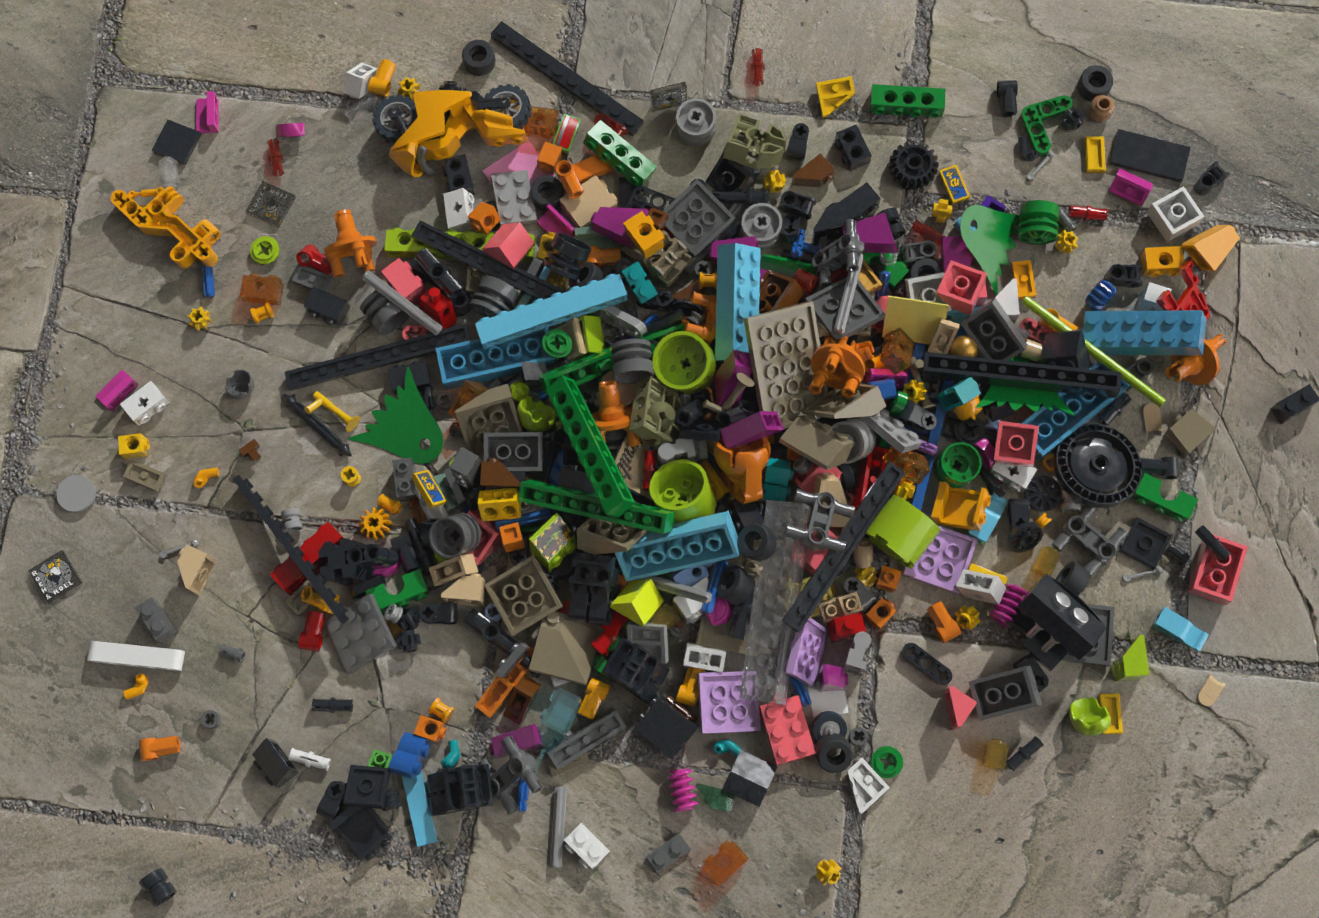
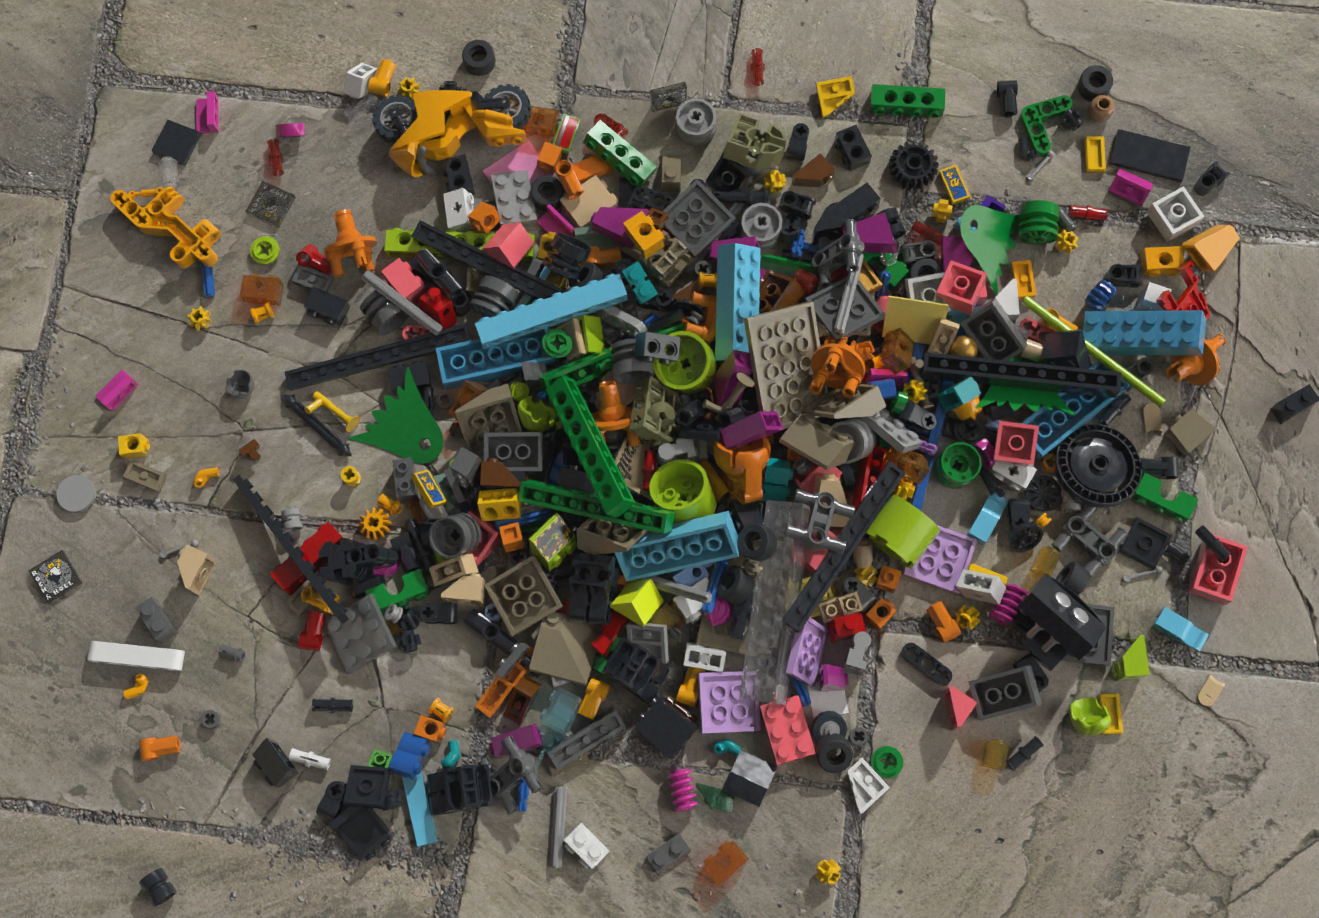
(135, 403): white brick -> none
(565, 77): black plate -> none
(657, 347): none -> black brick
(671, 173): none -> dark tan slope
(960, 507): light orange panel -> none

